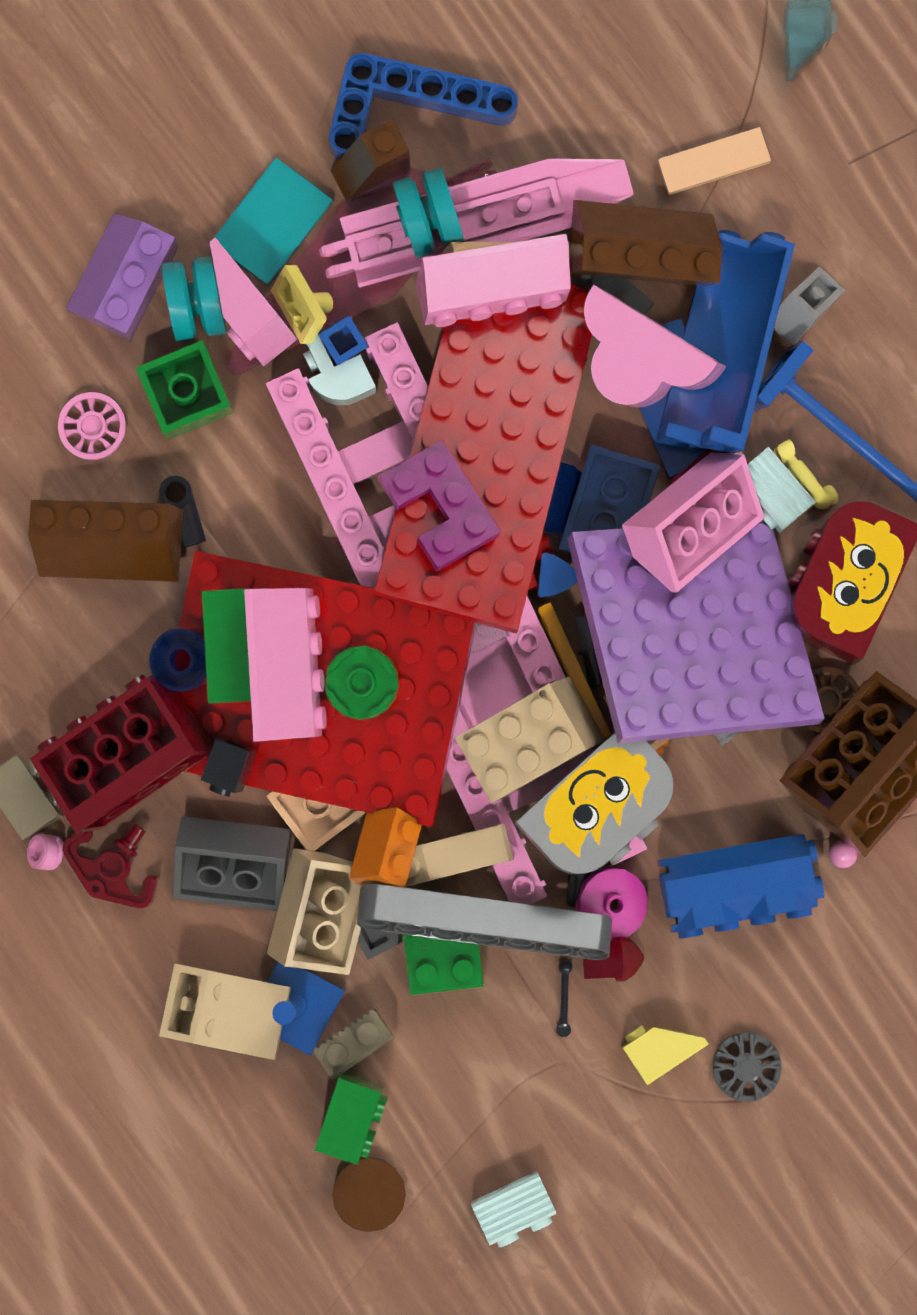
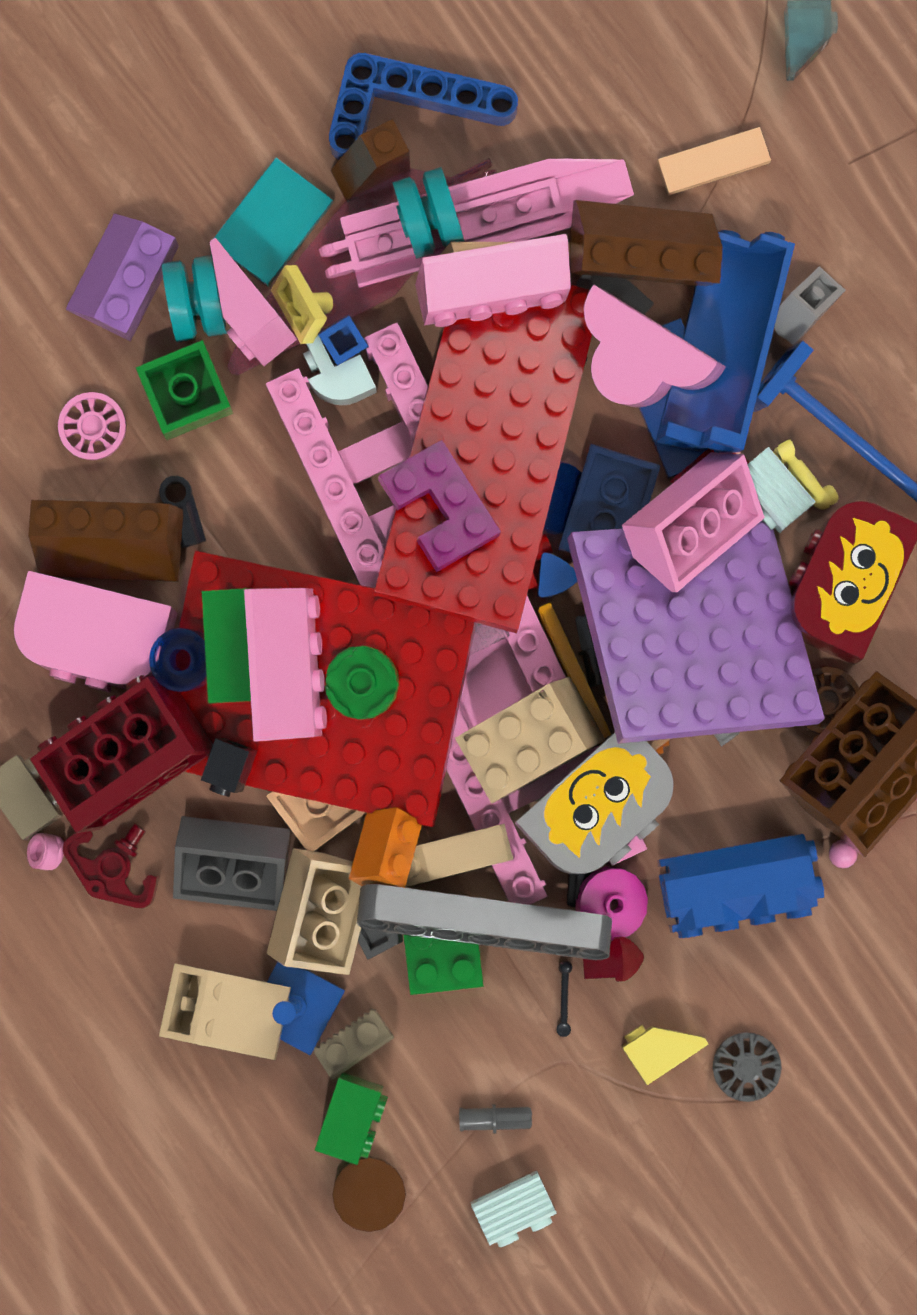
(88, 631): none -> bright pink brick
(495, 1118): none -> dark grey axle

